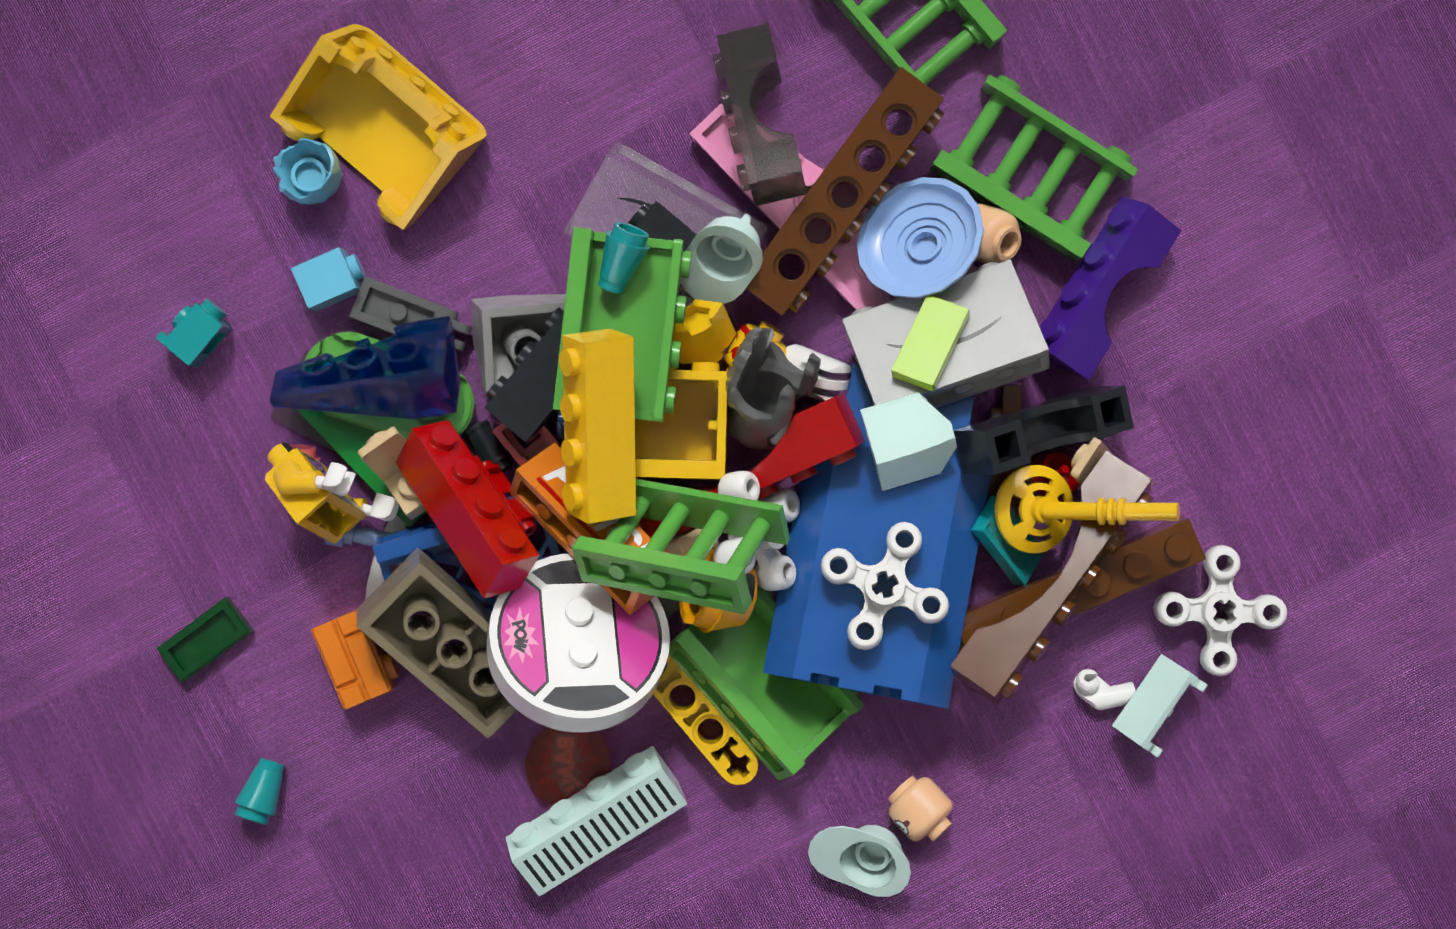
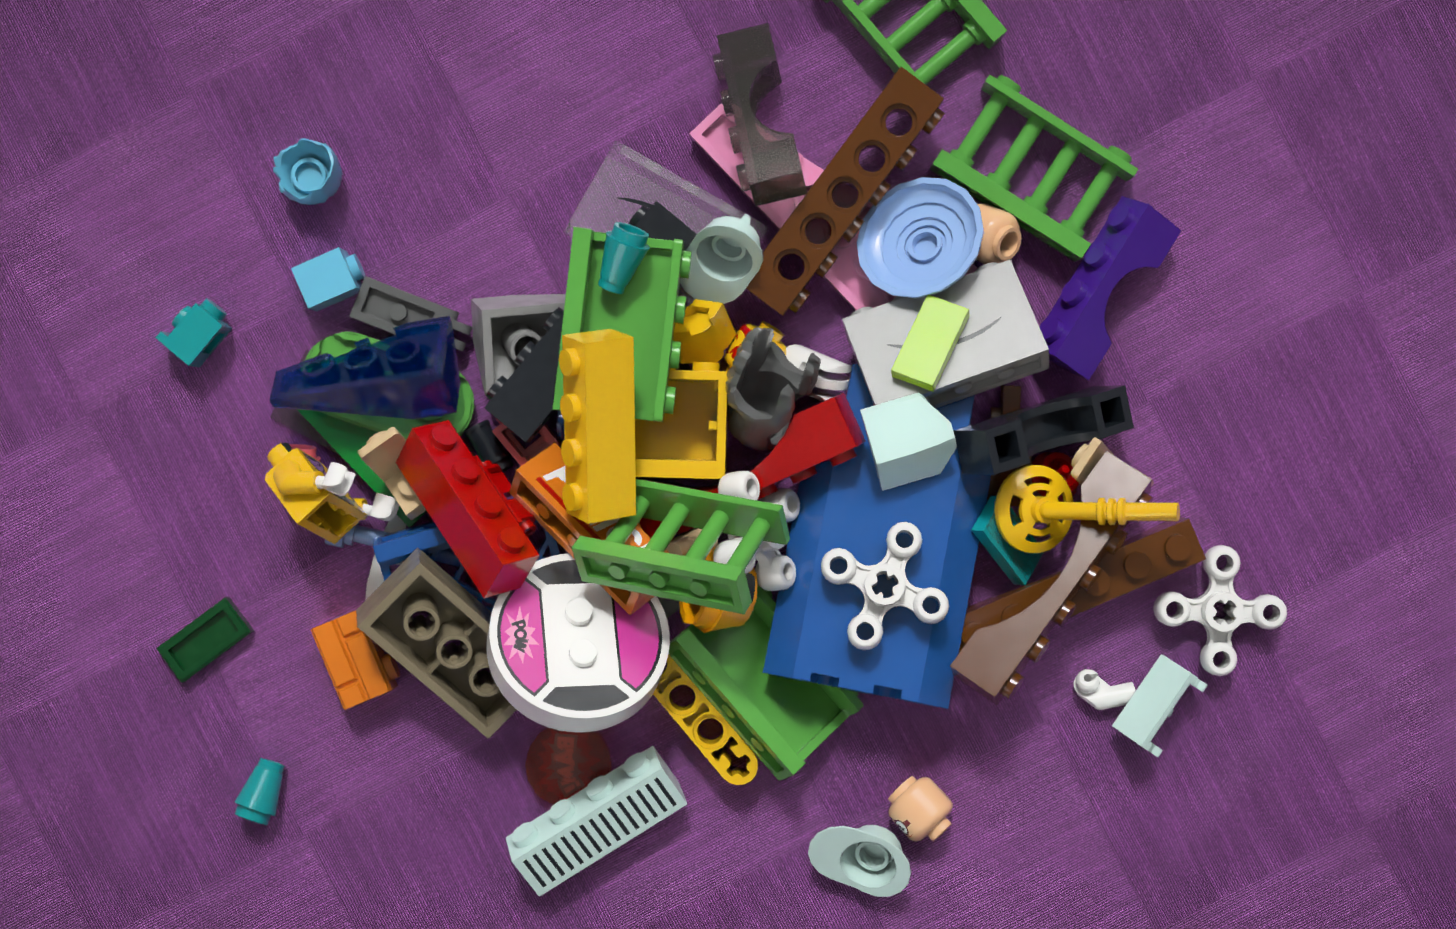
(380, 119): yellow windscreen -> none

